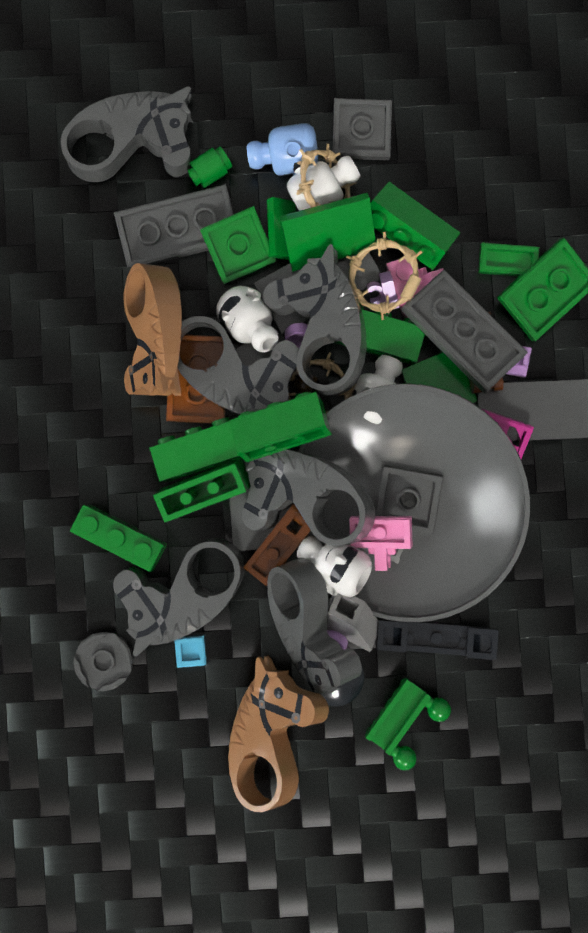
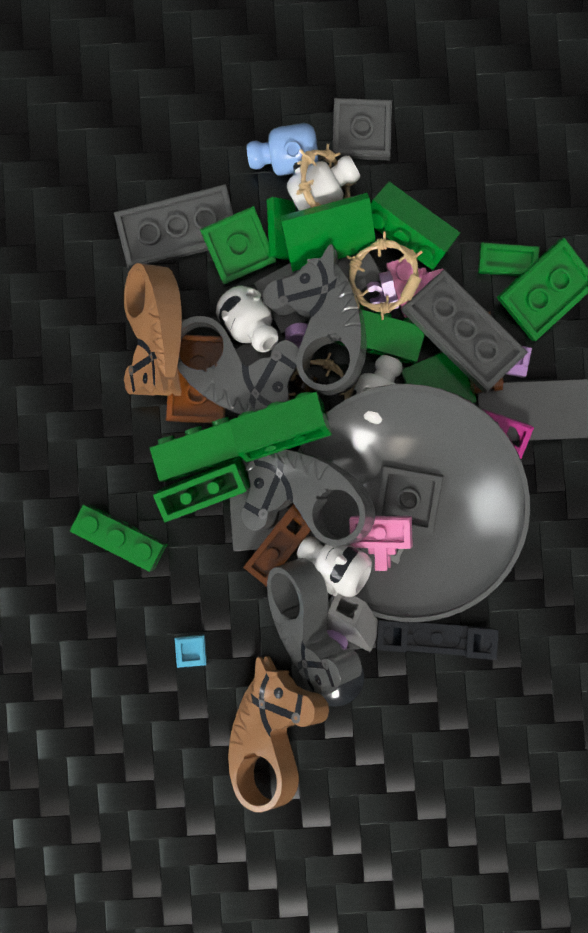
(103, 661): dark grey tile -> none
(133, 121): dark grey animal -> none
(167, 614): dark grey animal -> none
(209, 167): green brick -> none
(398, 717): green gear -> none

